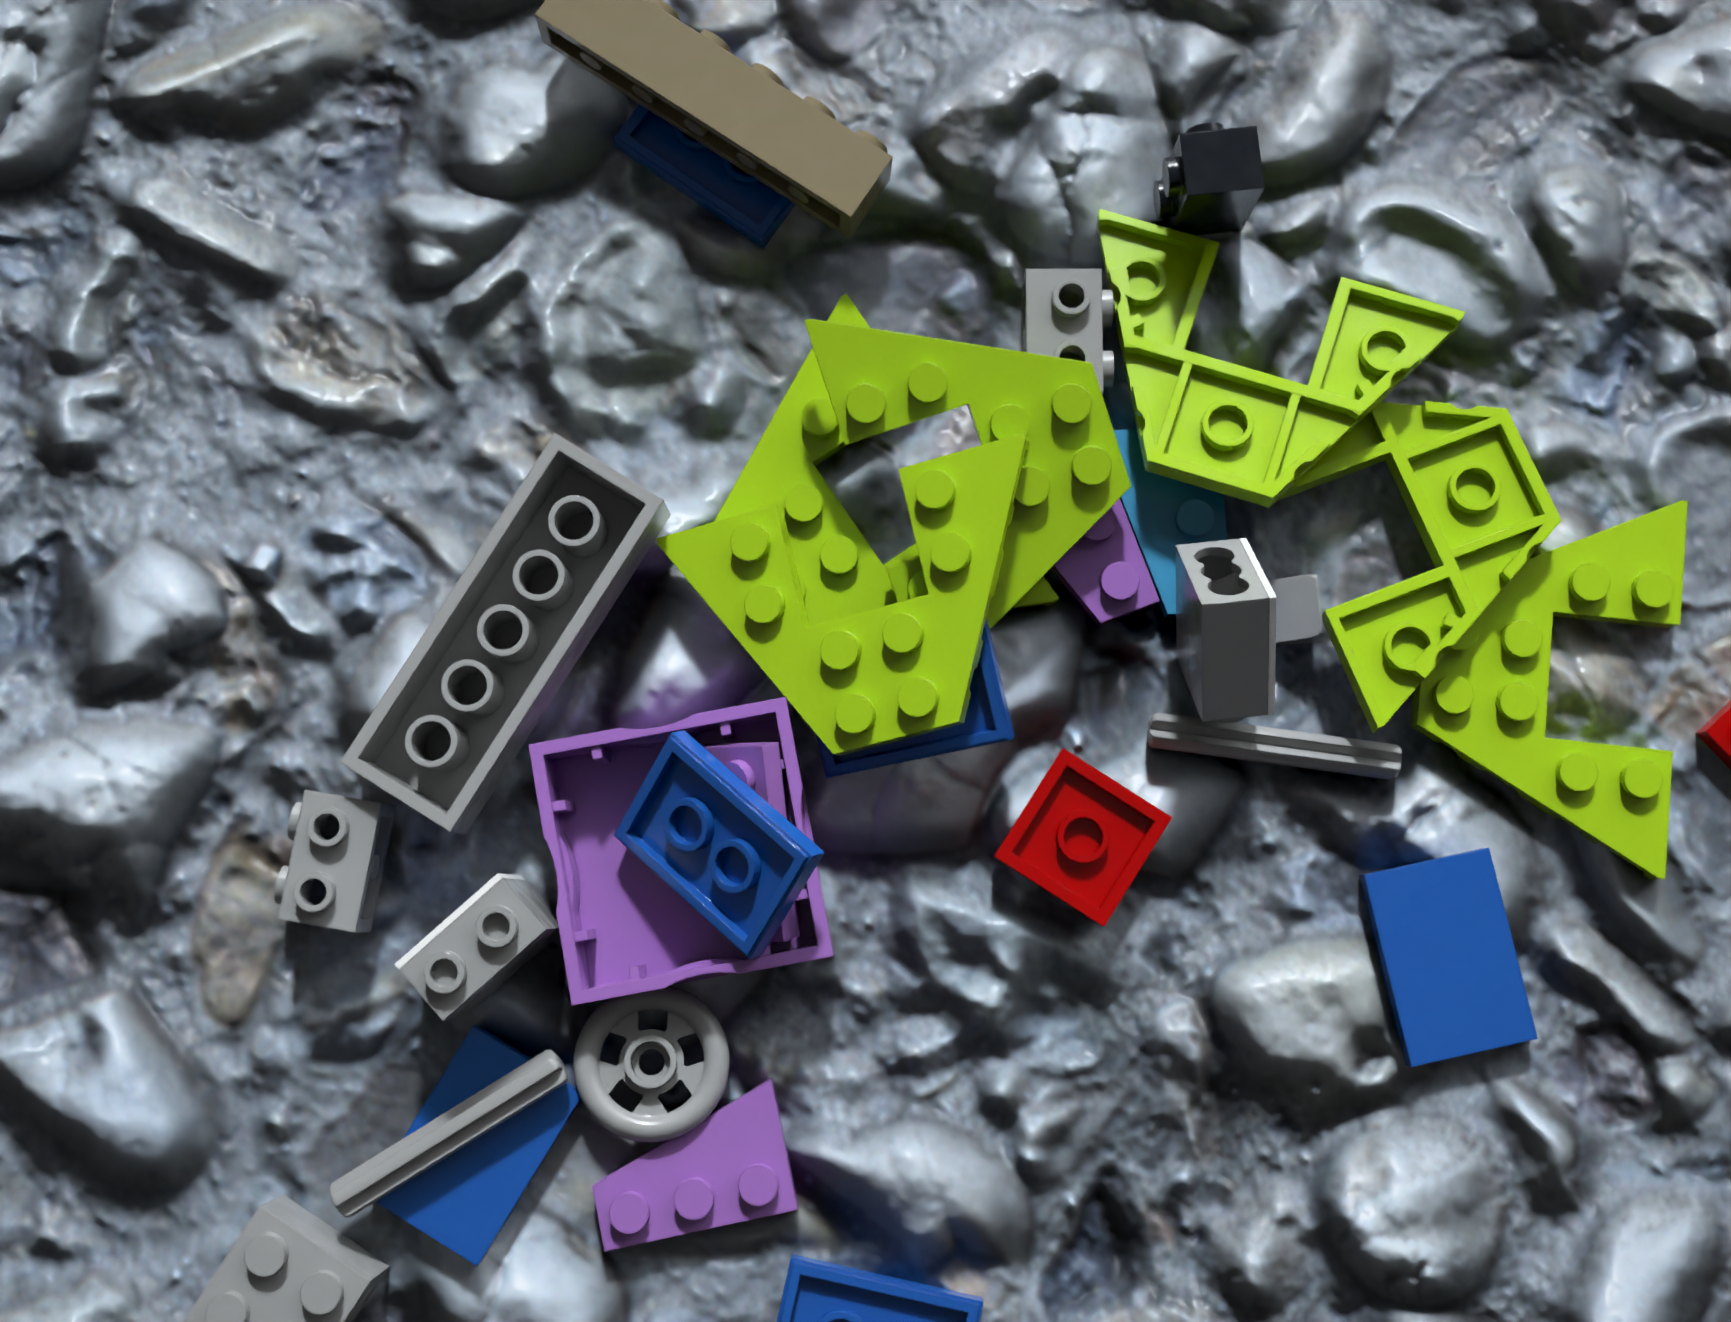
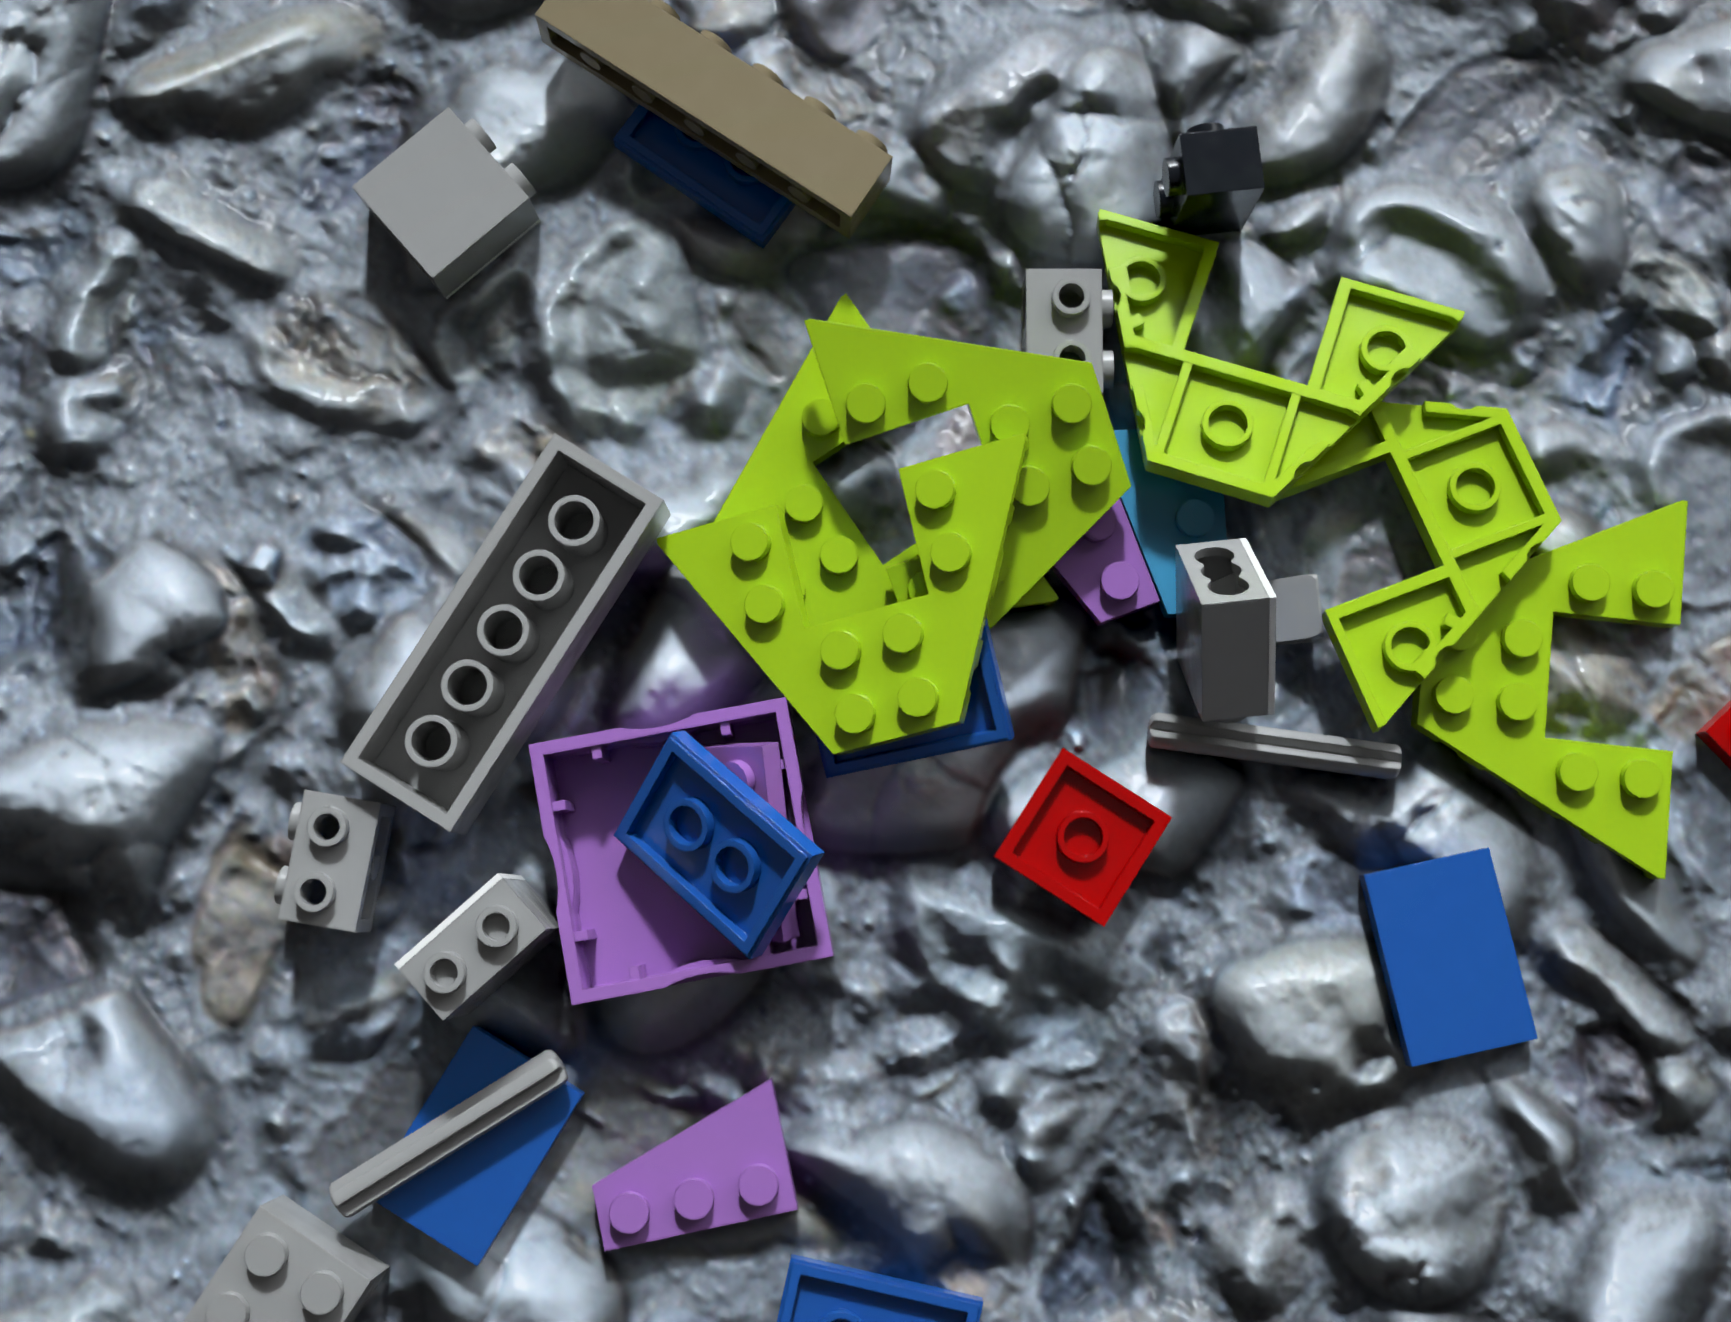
(449, 200): none -> light grey piece
(704, 1079): light grey plate -> none

